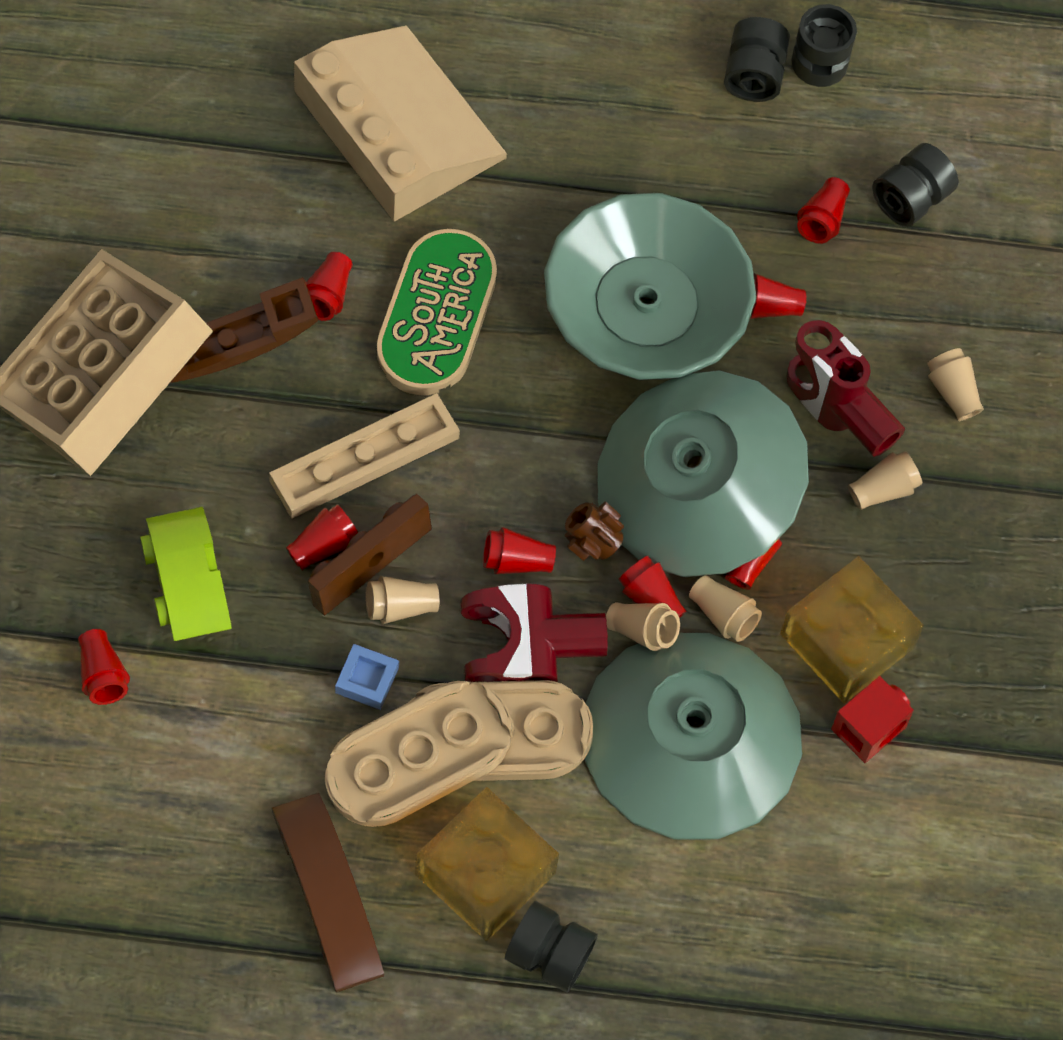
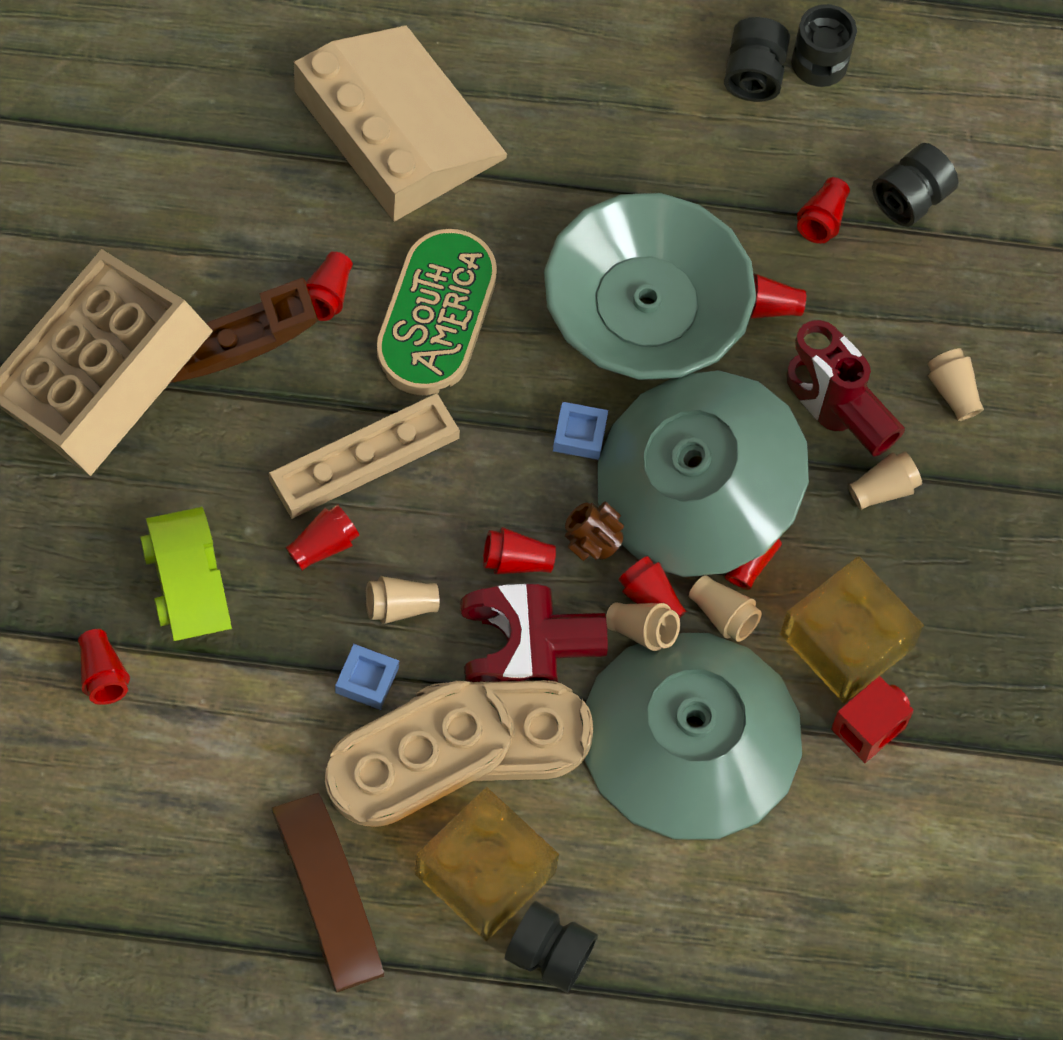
(369, 553): reddish brown tile -> none
(580, 430): none -> medium blue plate

